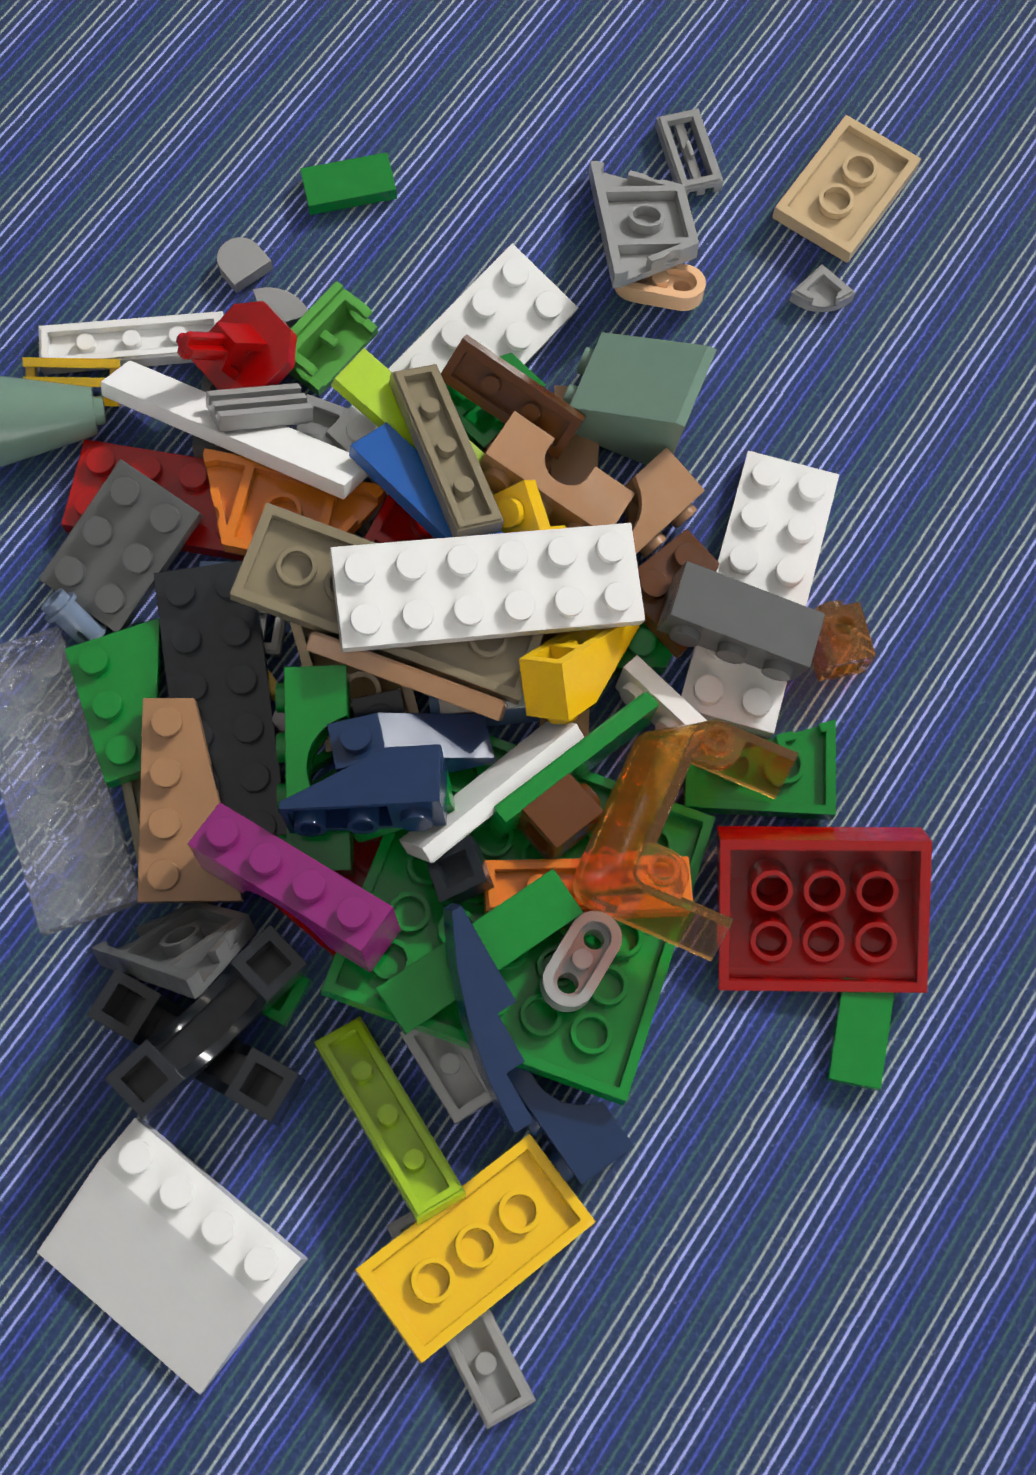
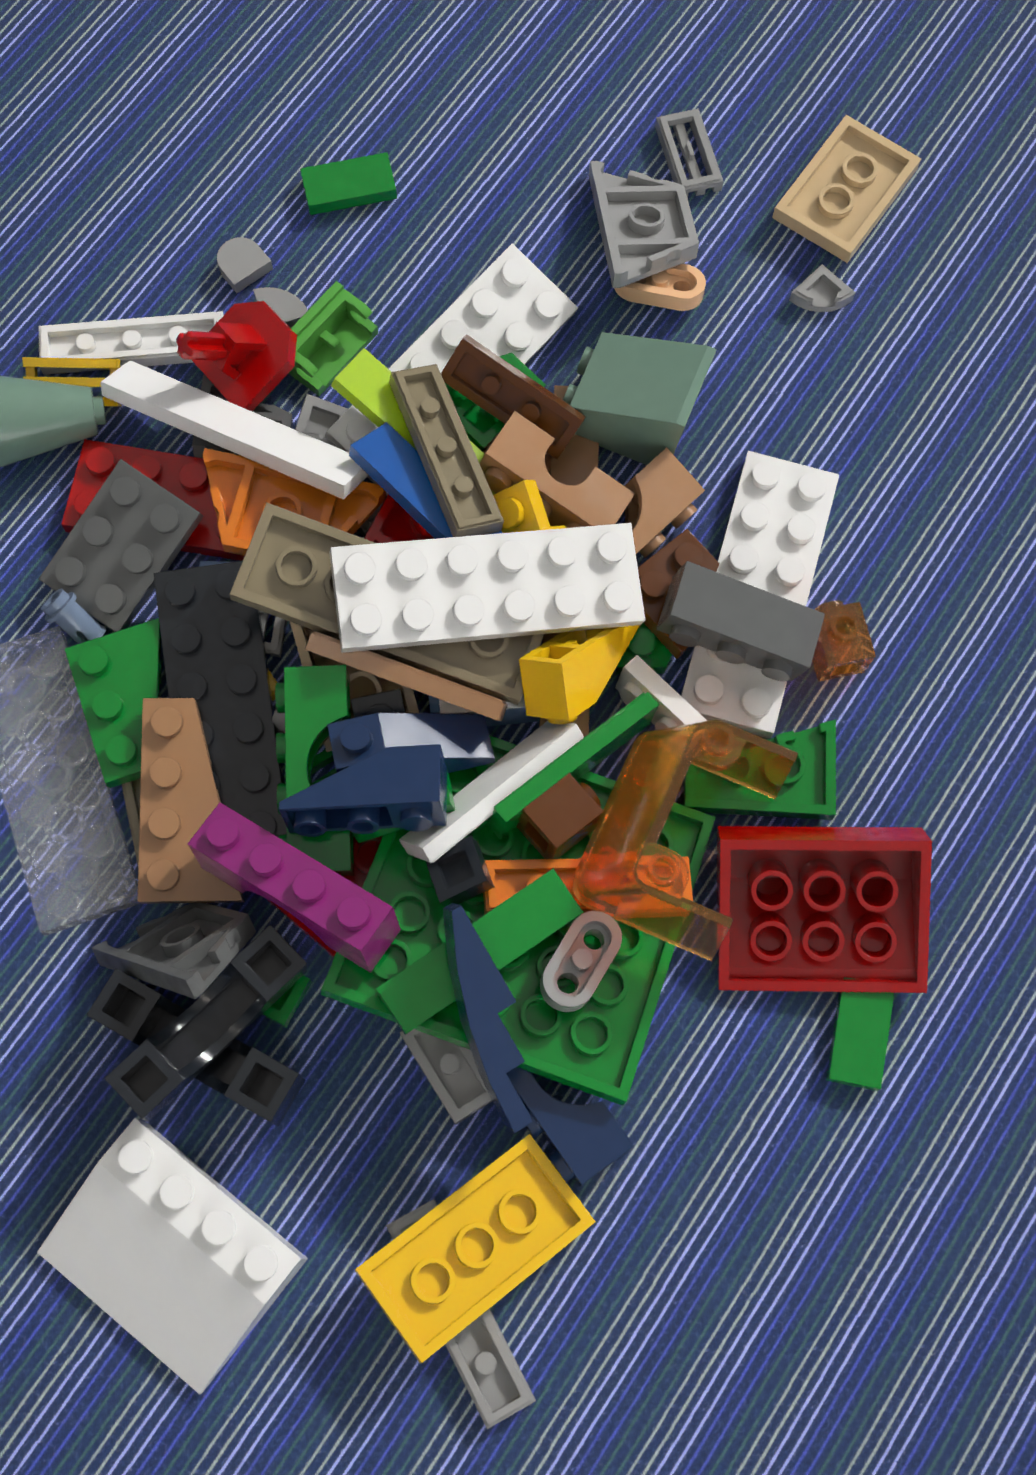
(259, 407): light grey tile -> none
(390, 1121): lime tile -> none

